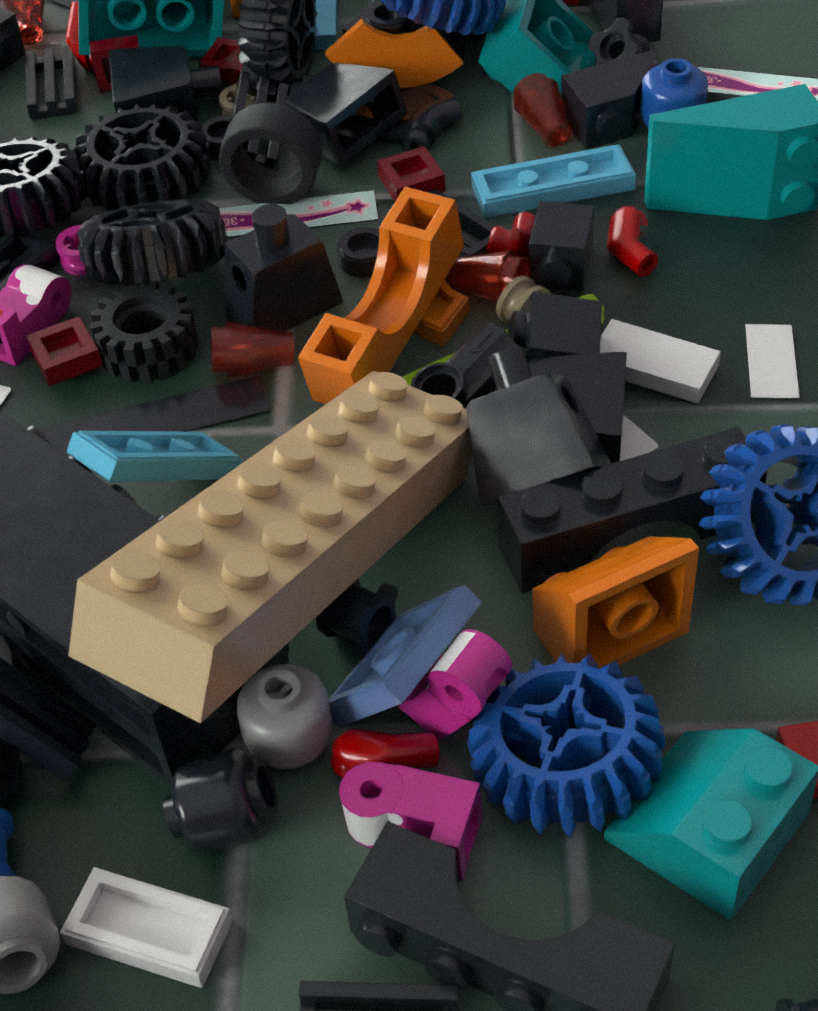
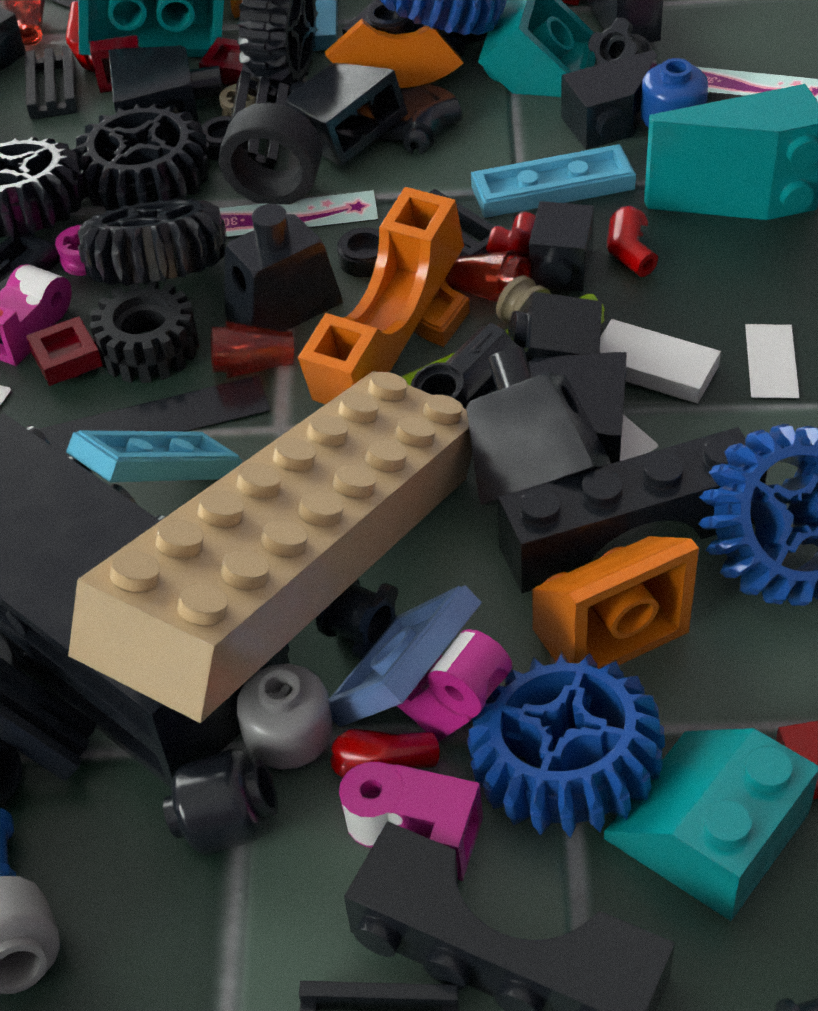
(147, 927): white tile -> none
(412, 170): dark red plate -> none
(542, 107): clear red cone -> none

